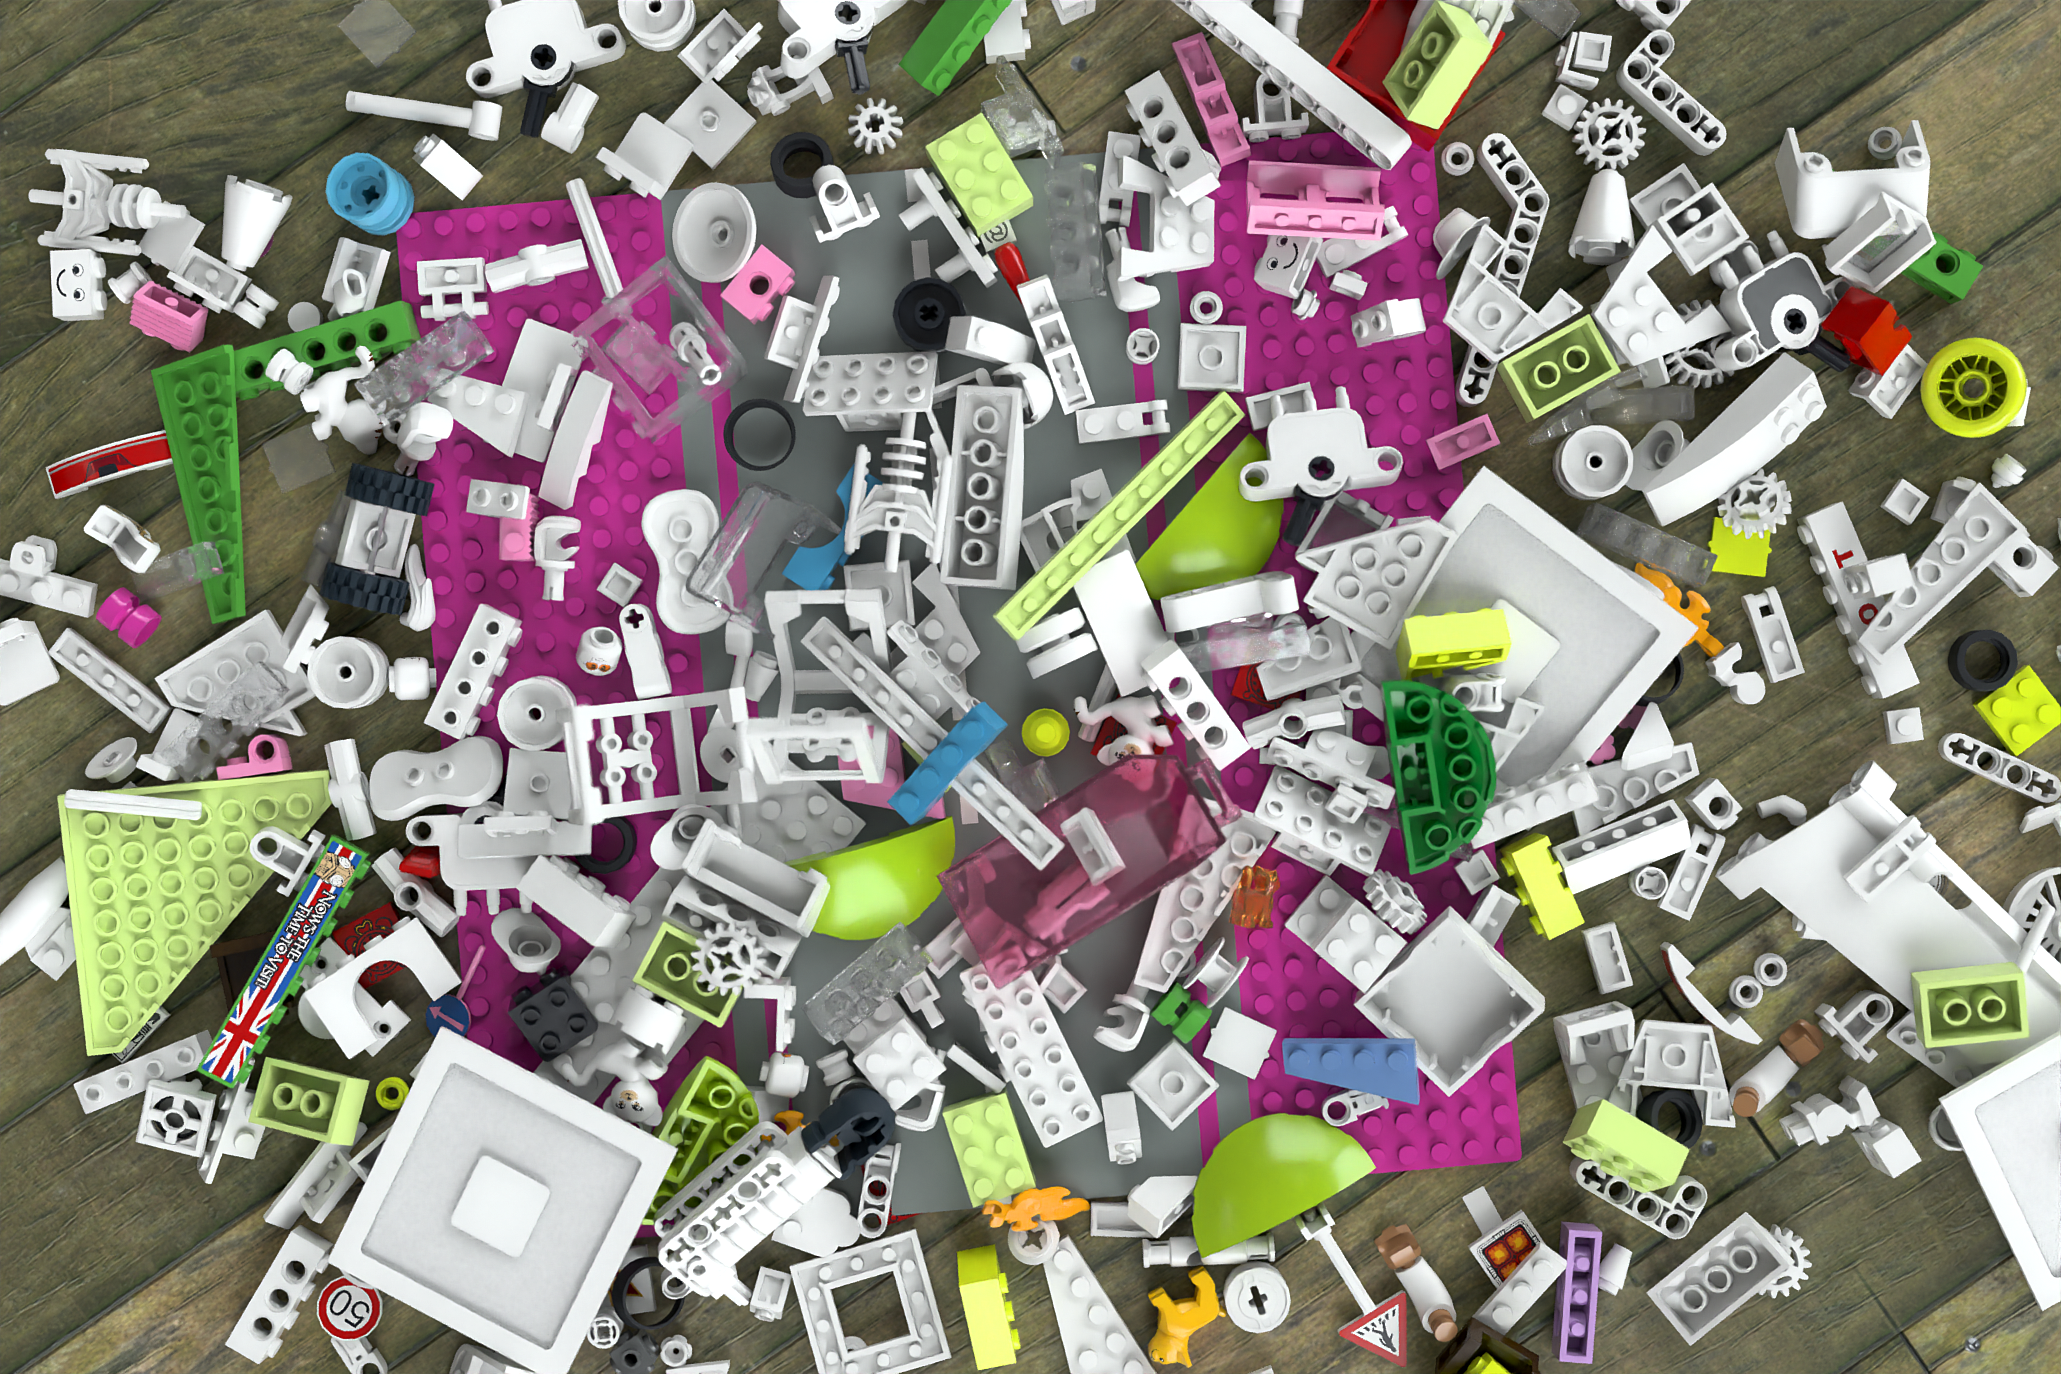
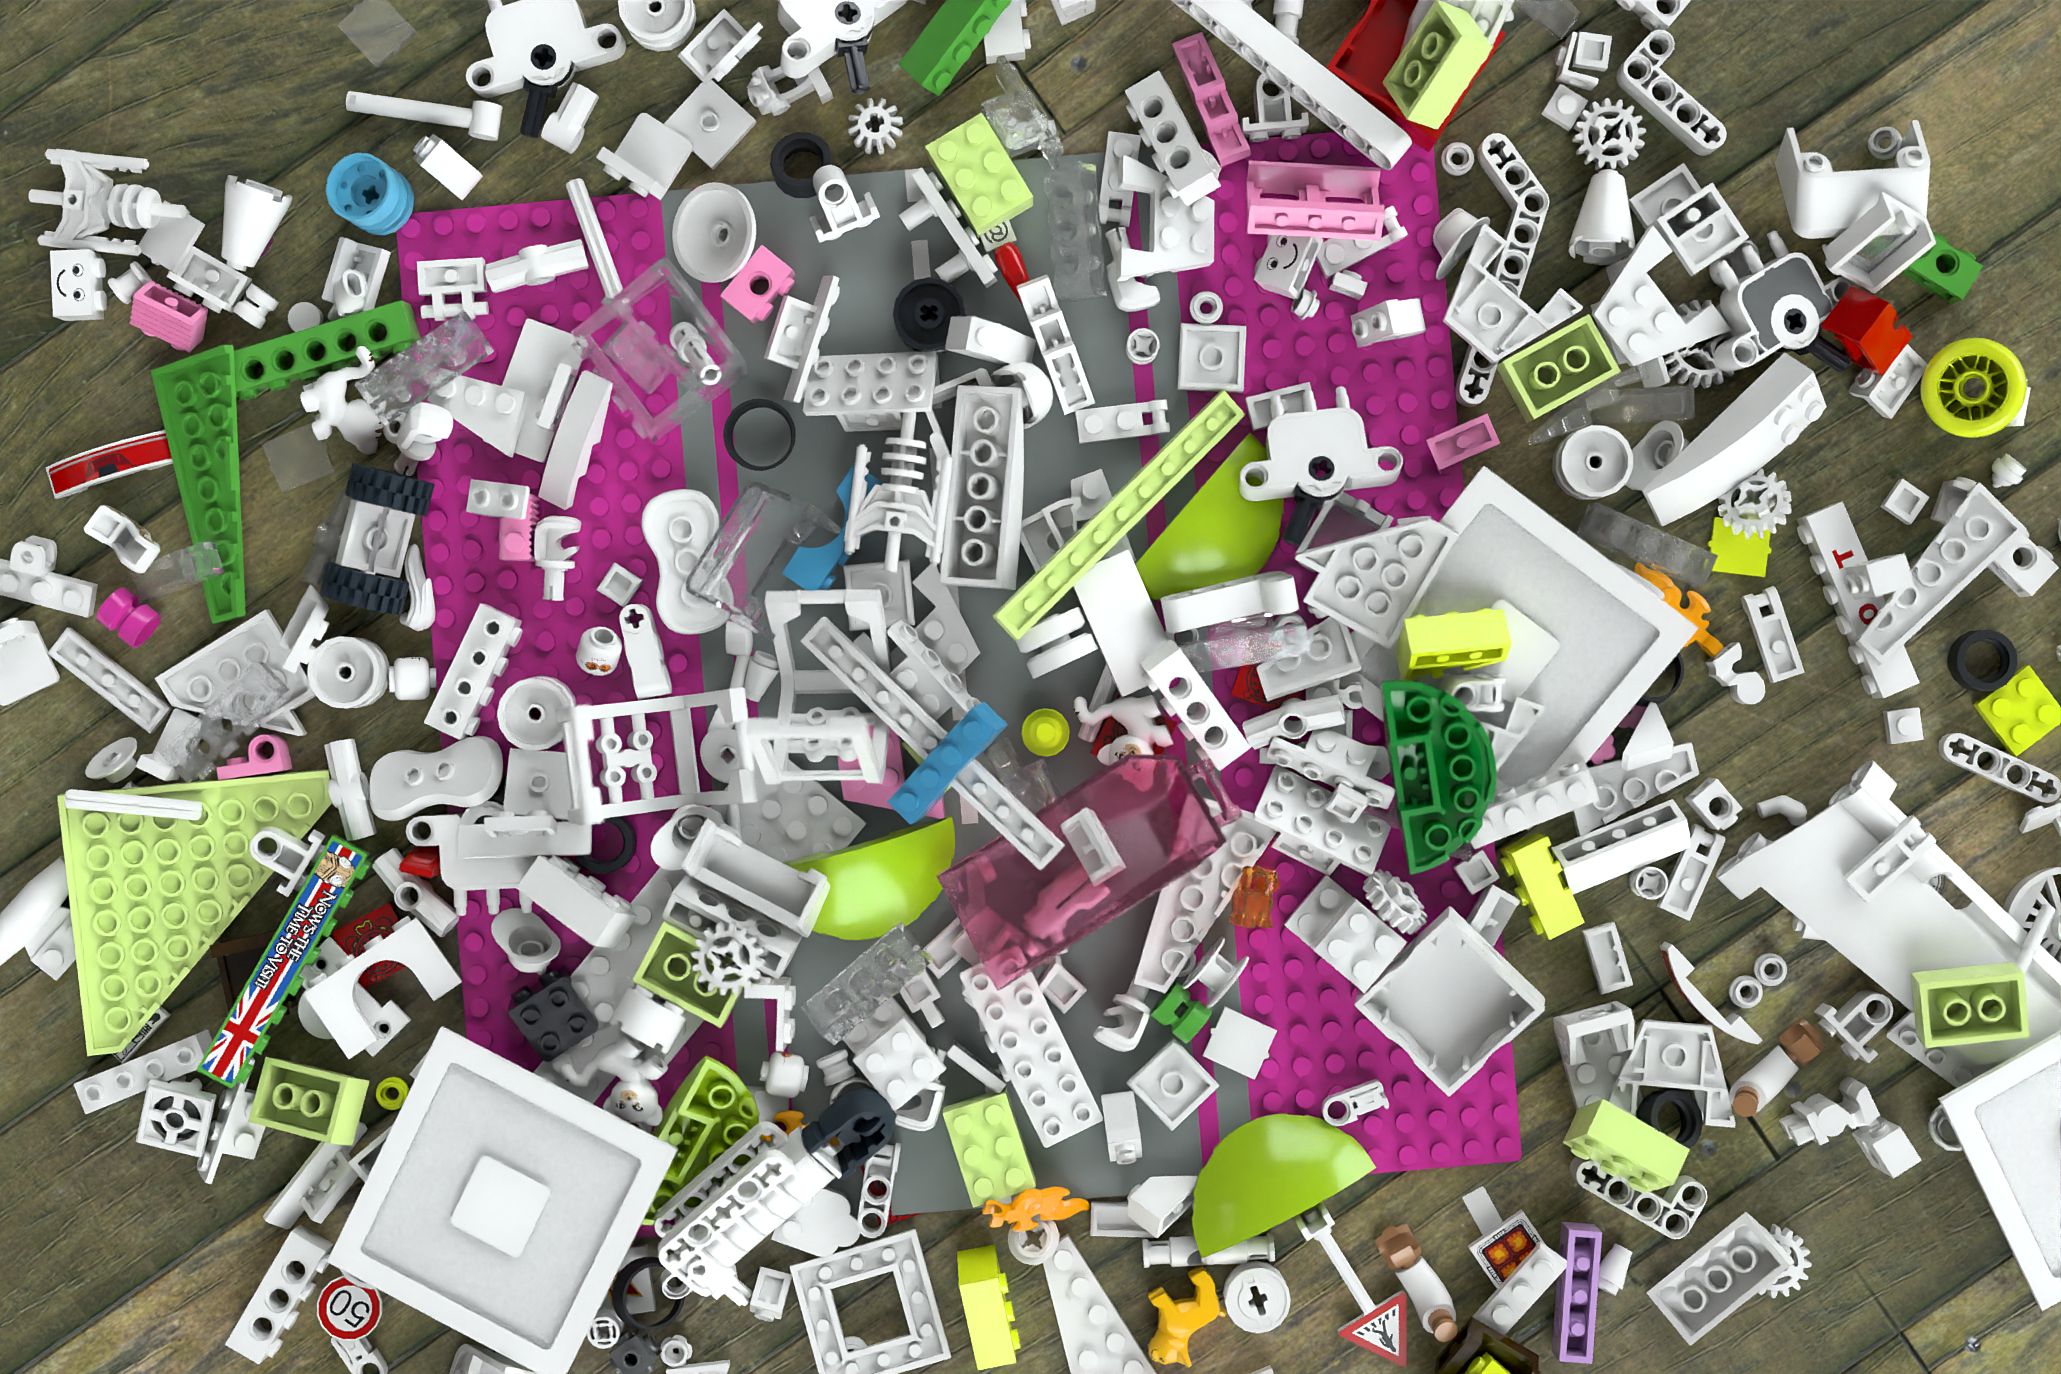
(289, 371): white wheel -> none
(451, 1010): blue piece -> none
(1362, 1064): medium blue wing -> none

